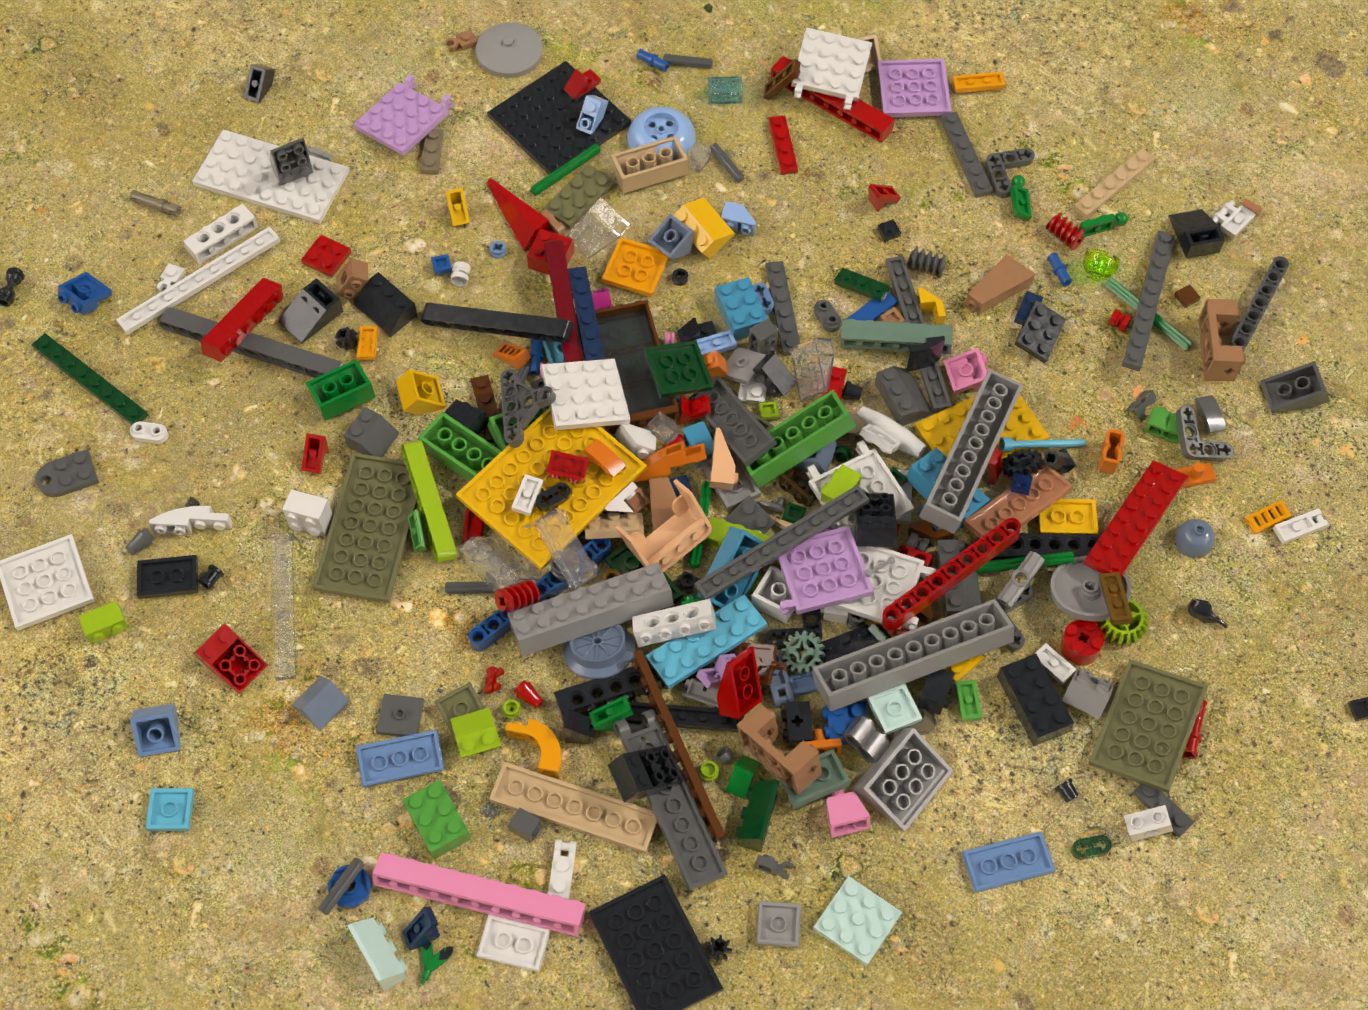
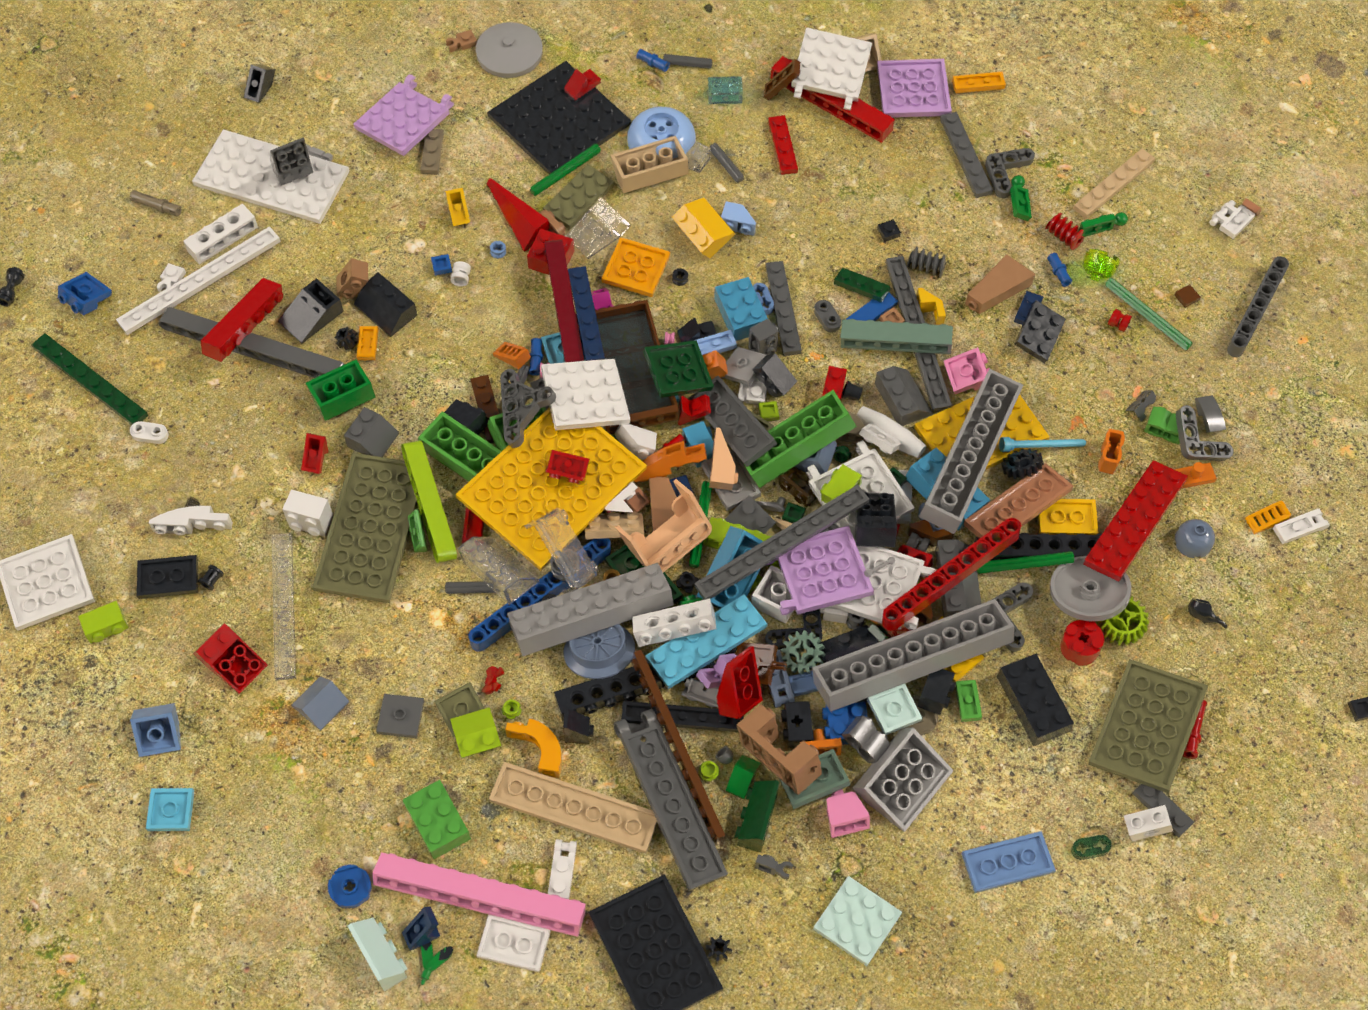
(67, 474): dark grey plate -> none
(140, 541): dark grey cone -> none
(326, 255): red plate -> none
(341, 886): dark grey axle -> none
(400, 758): medium blue tile -> none
(420, 392): yellow slope -> none
(497, 322): black beam -> none
(517, 596): red piece -> none
(525, 825): dark grey brick -> none
(527, 495): white plate -> none
(527, 693): red cone -> none
(551, 494): black beam -> none
(591, 113): light blue slope -> none
(605, 457): orange slope -> none
(606, 715): green slope -> none
(644, 773): black slope -> none
(663, 428): clear brick -> none
(673, 238): sand blue slope -> none
(778, 924): light grey plate -> none
(812, 367): clear slope -> none
(881, 194): red slope -> none
(924, 355): black slope -> none
(994, 466): red tile -> none
(1021, 484): clear blue plate -> none
(1027, 569): light grey piece -> none
(1055, 664): white plate -> none
(1059, 459): black piece -> none
(1067, 790): black piece -> none
(1088, 692): light grey slope -> none
(1115, 598): pearl gold plate -> none
(1148, 301): dark grey plate -> none
(1197, 233): black slope -> none
(1218, 360): medium nougat plate -> none
(1295, 389): dark grey slope -> none

